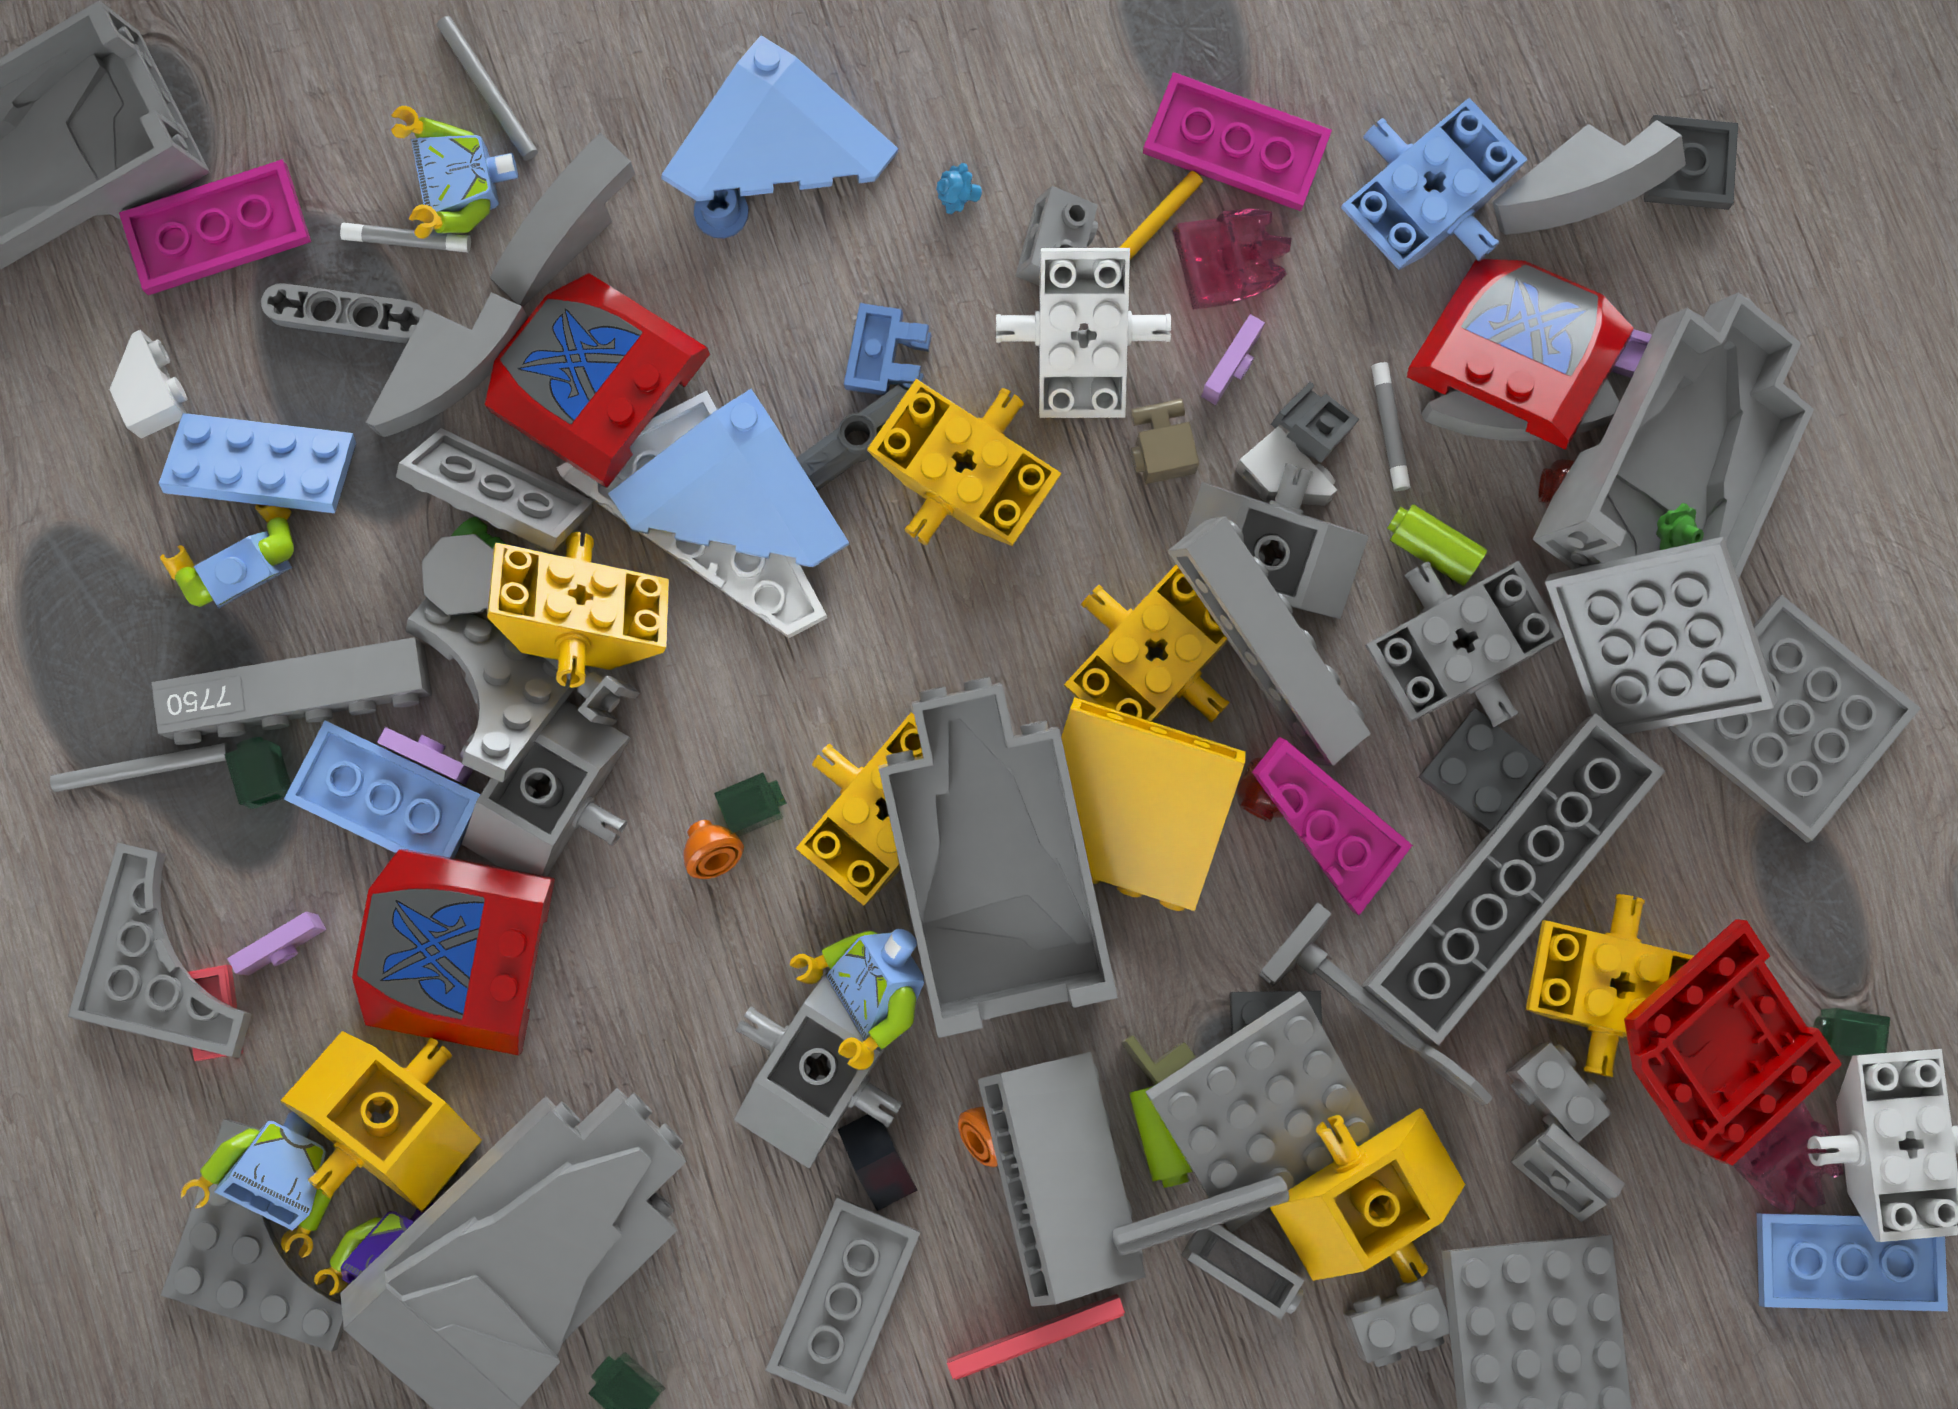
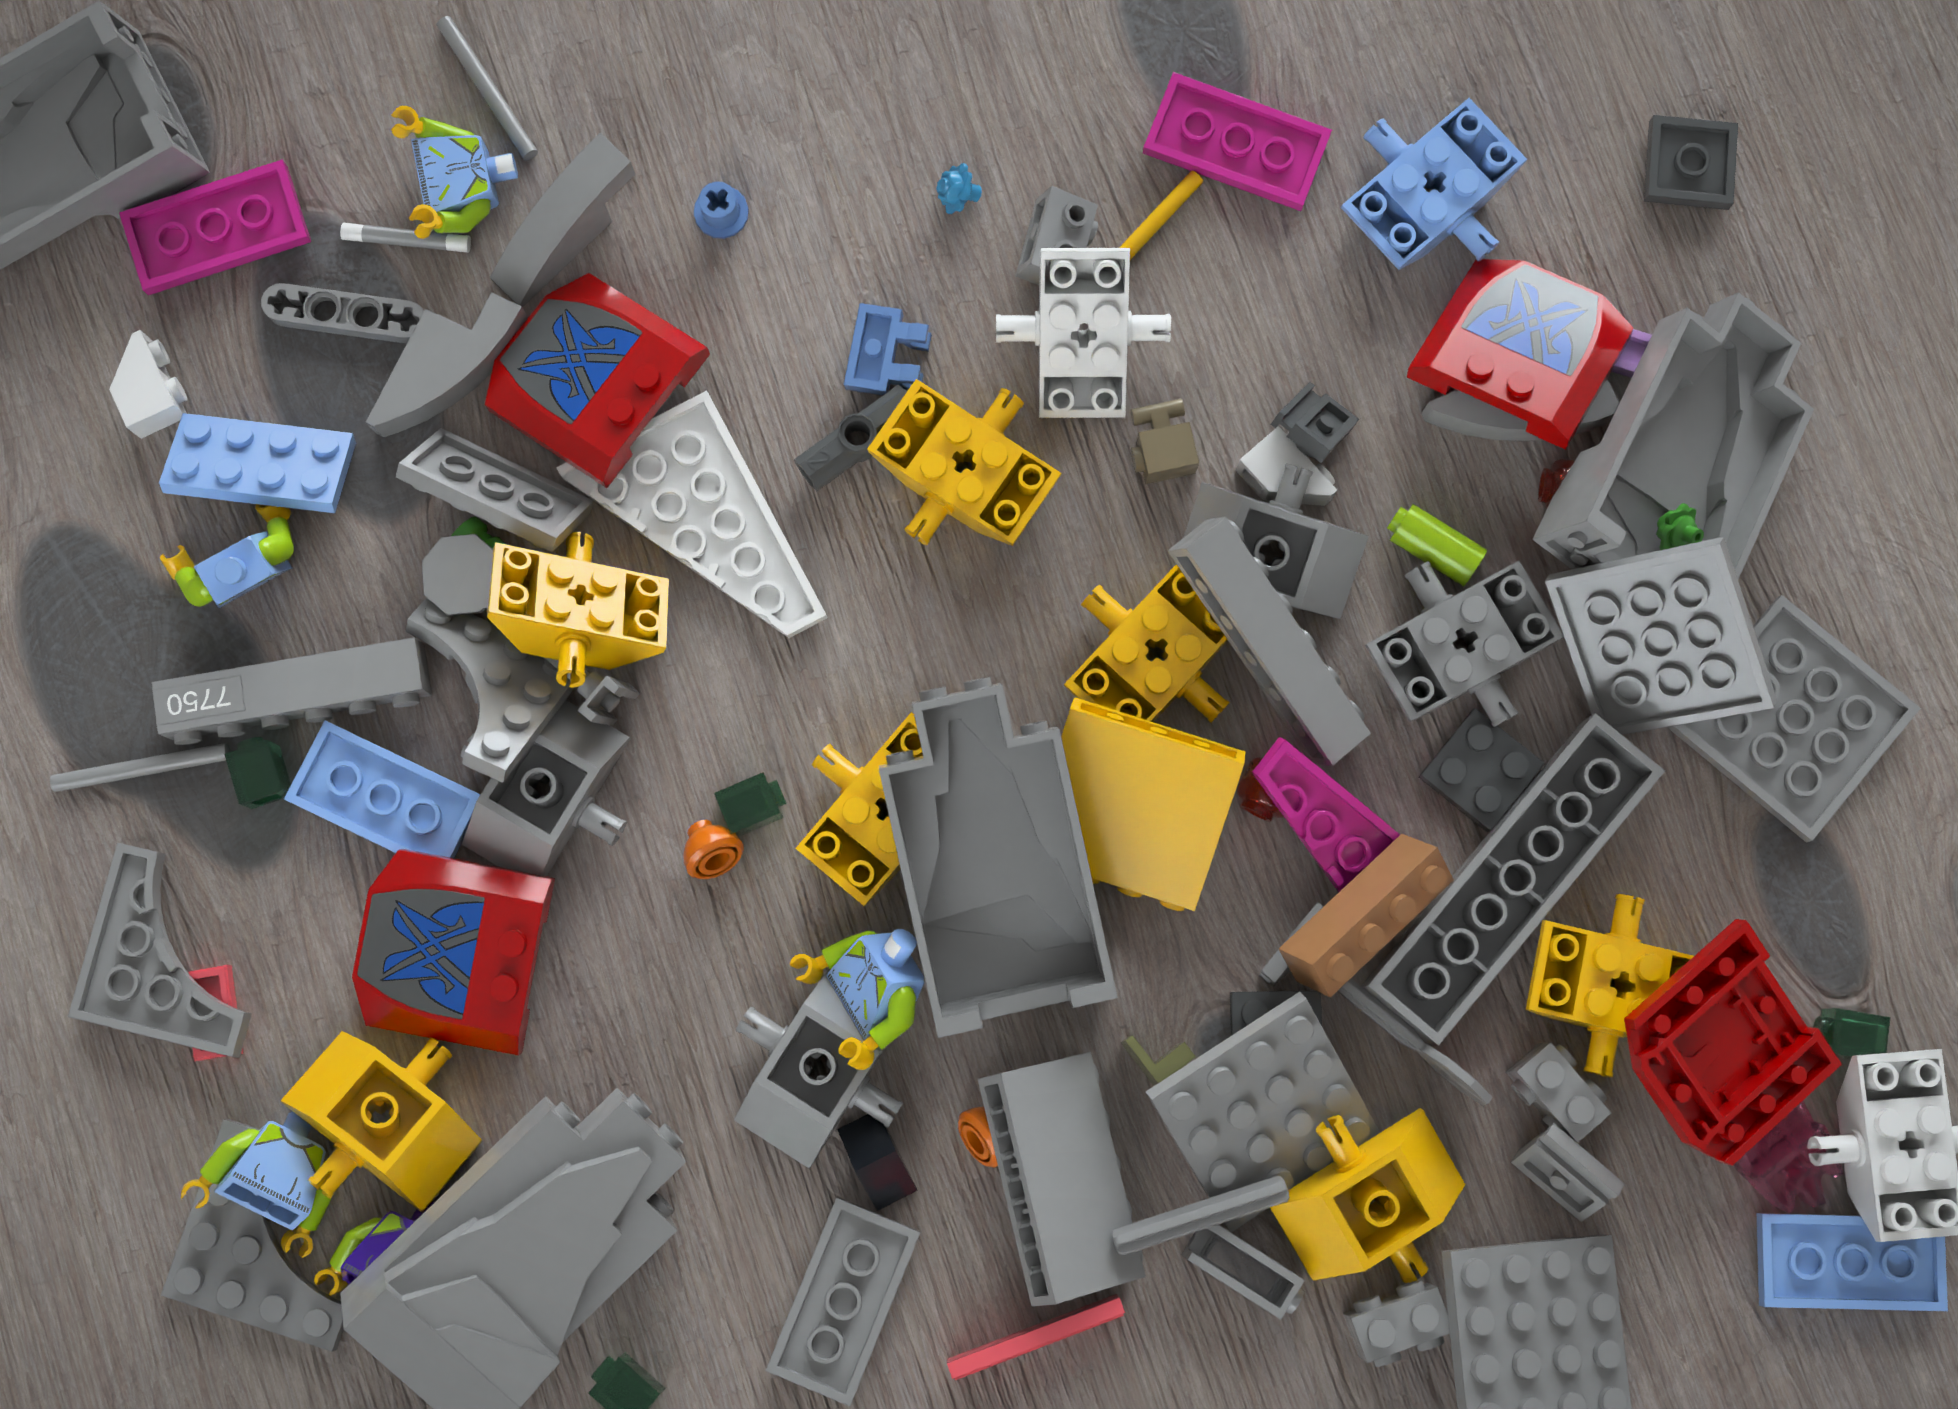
(277, 945): lavender plate -> none
(427, 753): lavender plate -> none
(733, 486): light blue slope -> none
(775, 127): light blue slope -> none
(1160, 1149): lime brick -> none
(1229, 257): clear pink plate -> none
(1235, 360): lavender plate -> none
(1366, 914): none -> medium nougat brick
(1390, 426): light grey bar -> none
(1589, 178): light grey slope -> none

